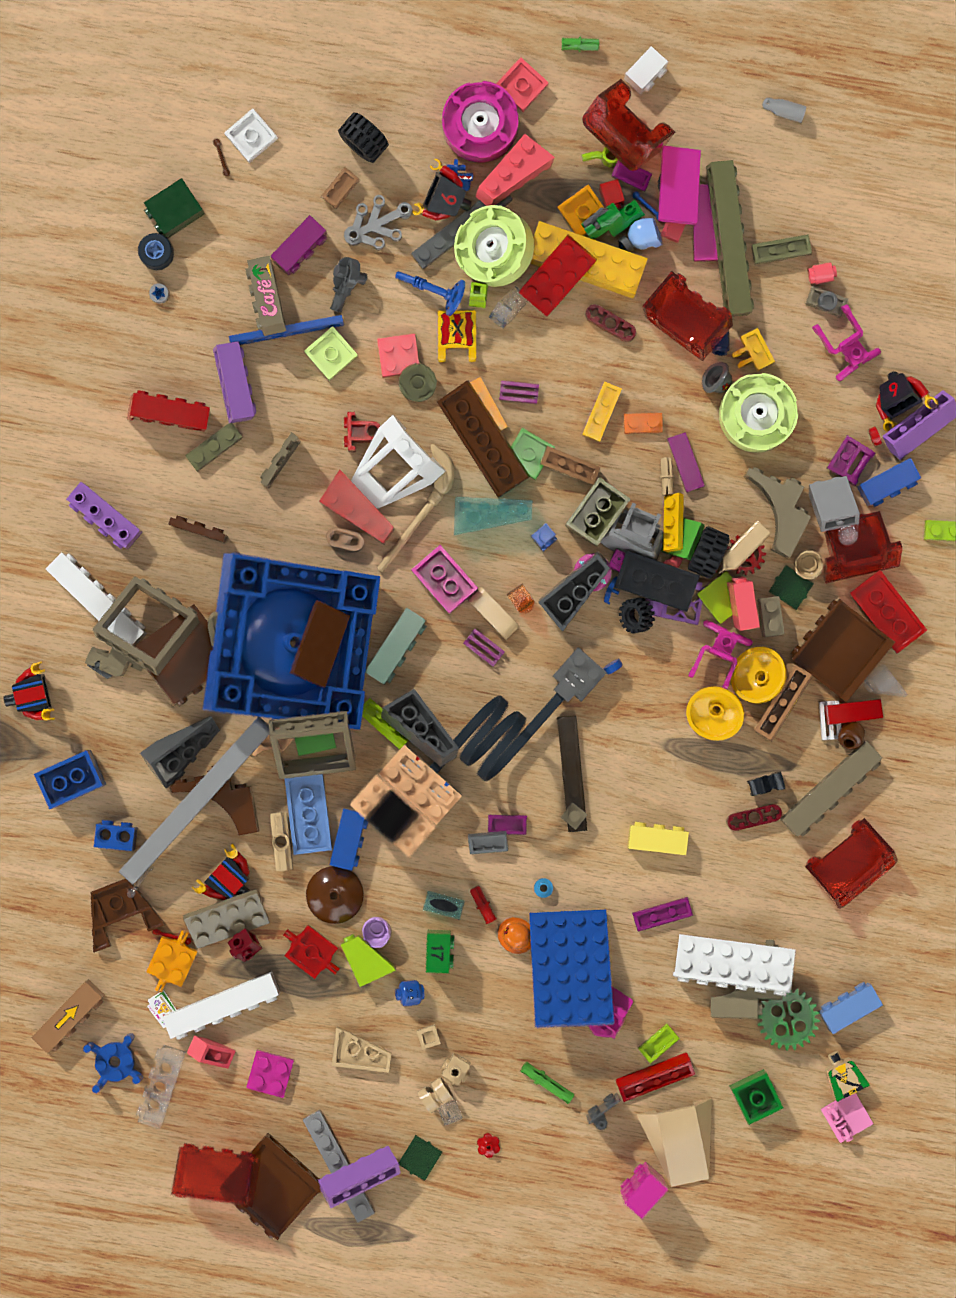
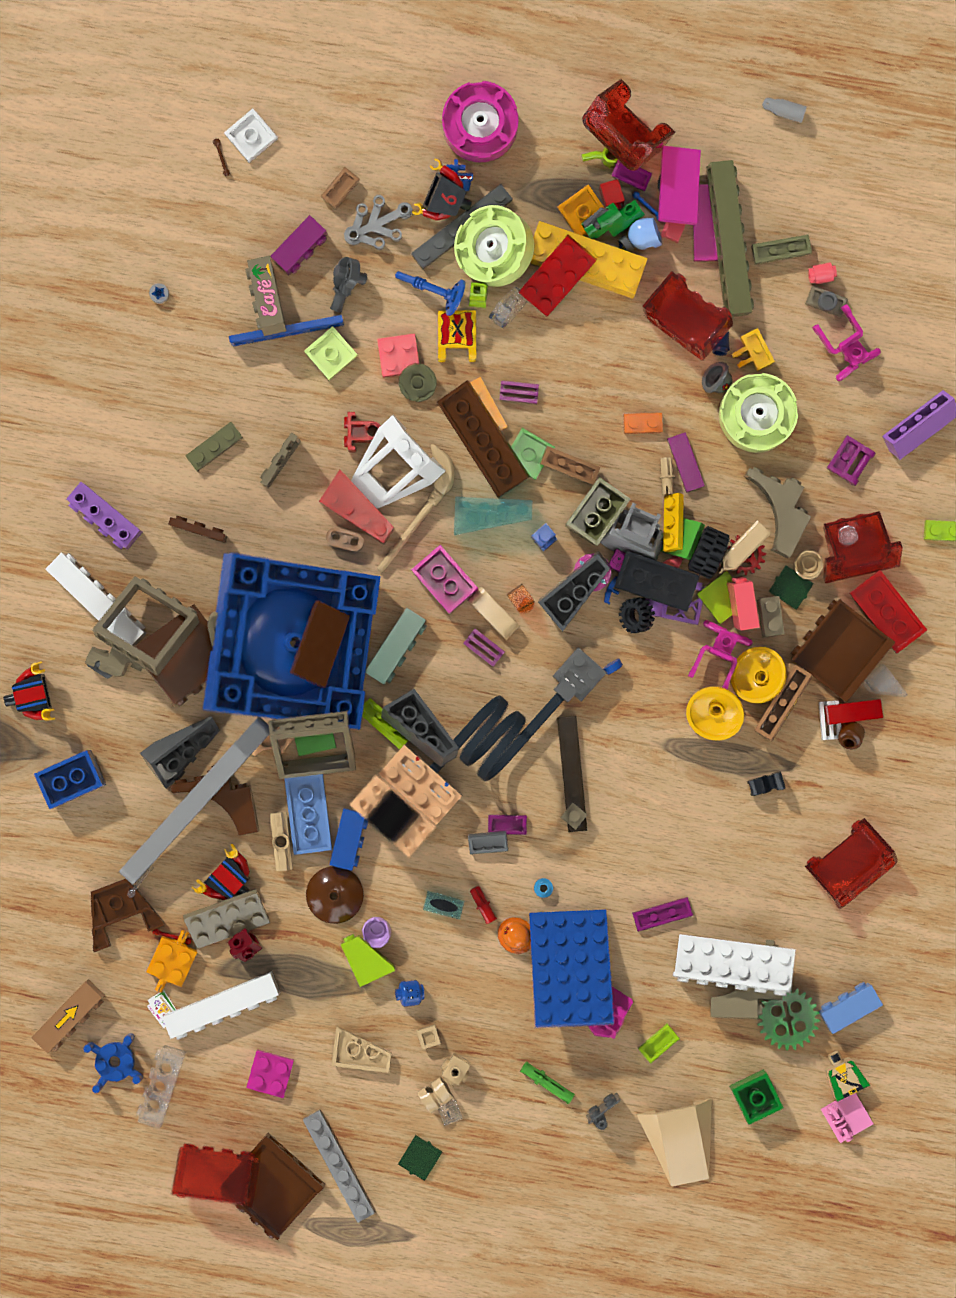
(115, 840): blue brick -> none
(151, 246): black wheel -> none
(168, 411): red wedge -> none
(173, 208): dark green brick -> none
(210, 1052): coral slope -> none
(233, 382): medium lavender brick -> none
(311, 951): red plate -> none
(359, 1176): medium lavender brick -> none
(363, 137): black tyre -> none
(438, 951): green brick -> none
(488, 1140): red plant -> none
(518, 167): coral wedge -> none
(523, 84): coral plate -> none
(580, 44): bright green axle -> none
(602, 411): yellow plate -> none
(620, 335): dark red beam -> none
(643, 1189): dark pink brick -> none
(646, 70): white brick -> none
(655, 1077): red slope -> none
(658, 838): light yellow brick -> none
(769, 819): dark red beam -> none
(831, 788): dark tan brick -> none
(833, 503): light grey brick -> none
(874, 436): red tile -> none
(889, 483): blue brick -> none
(900, 395): black torso -> none

